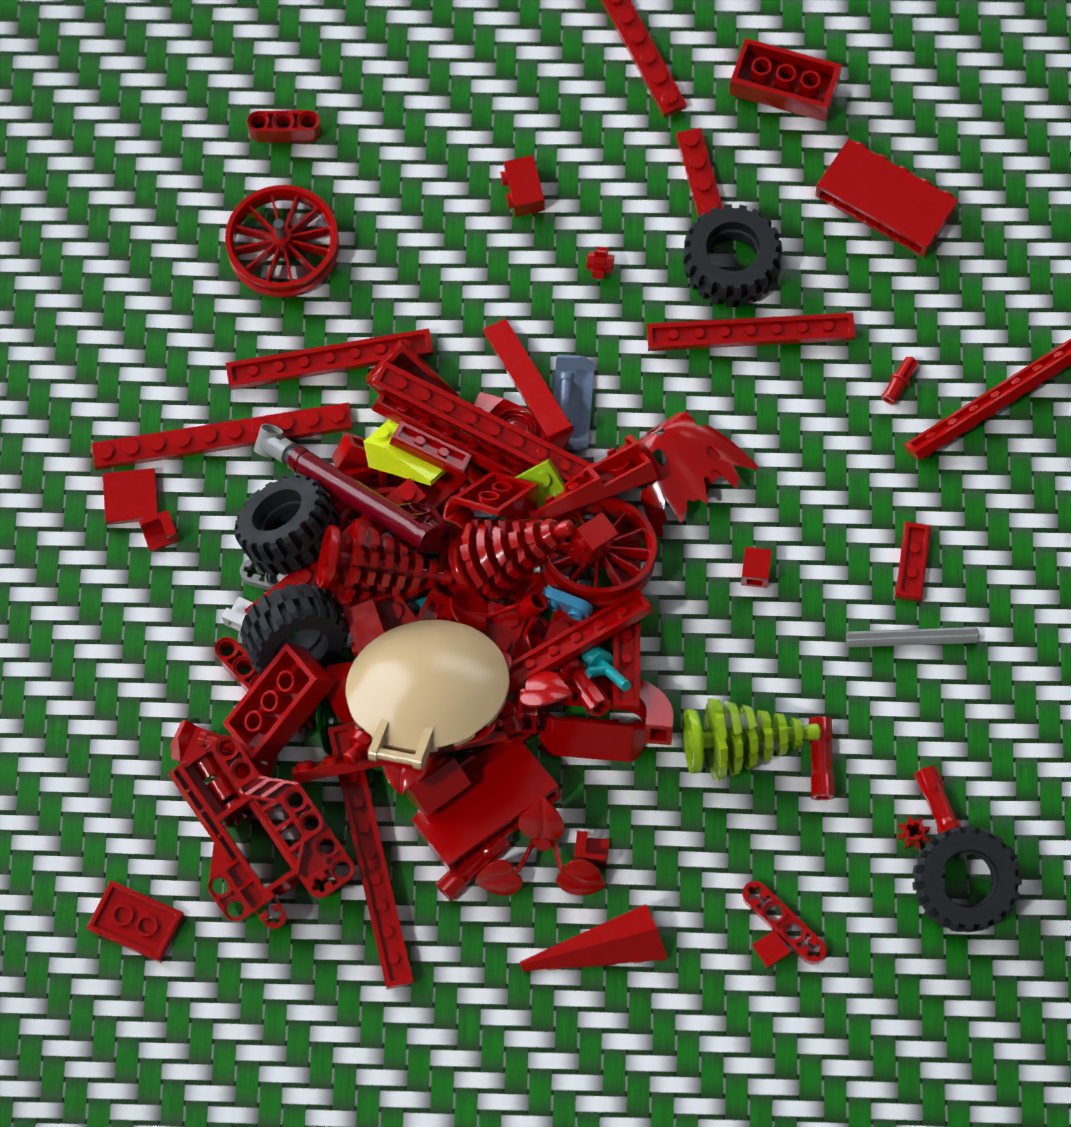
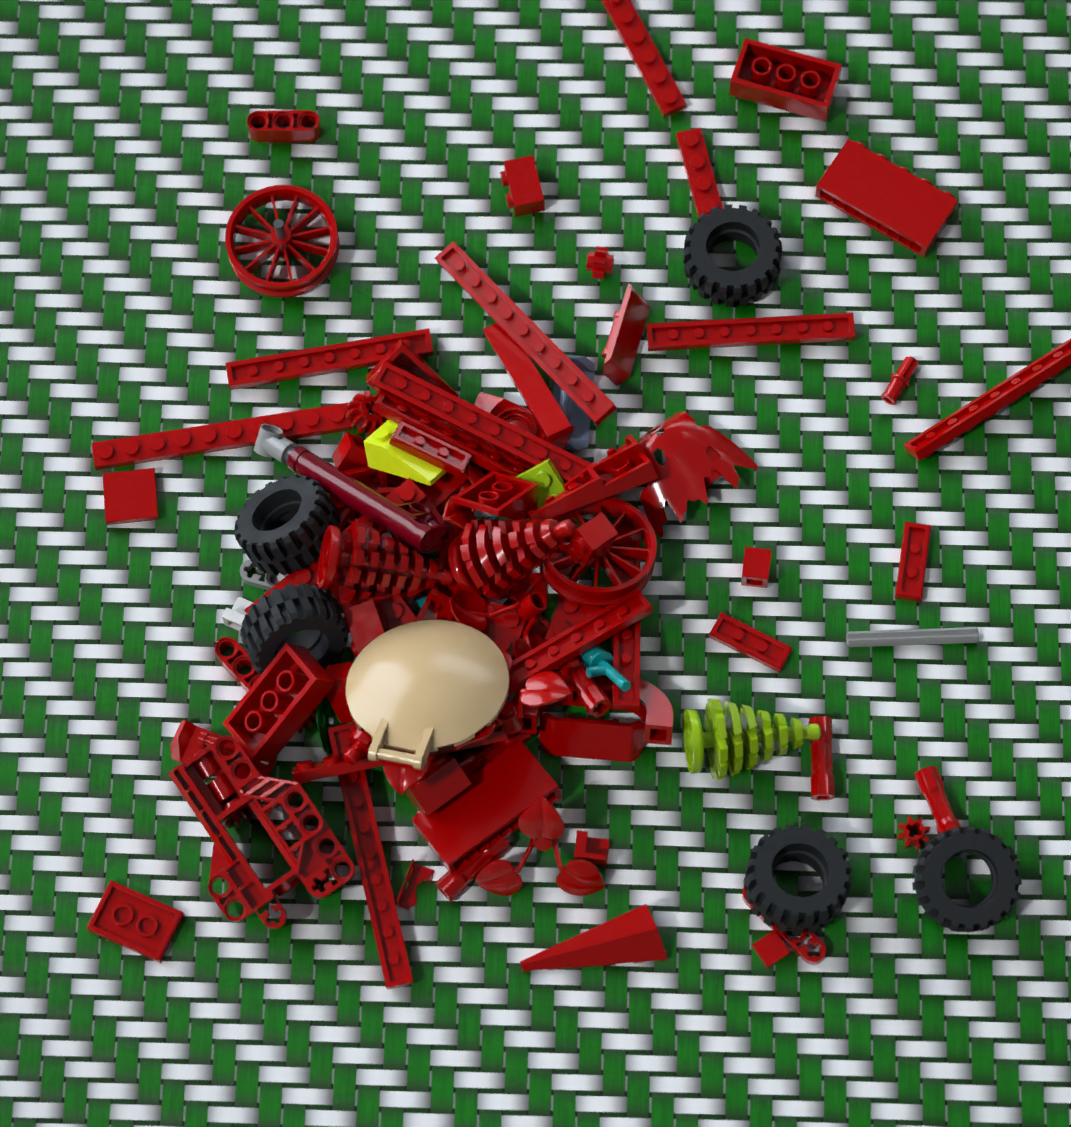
(159, 531): red panel -> none
(362, 415): none -> red gear
(417, 876): none -> red piece
(526, 333): none -> red plate
(575, 607): dark azure plate -> none
(625, 336): none -> red piece
(750, 642): none -> red tile
(804, 847): none -> black tyre

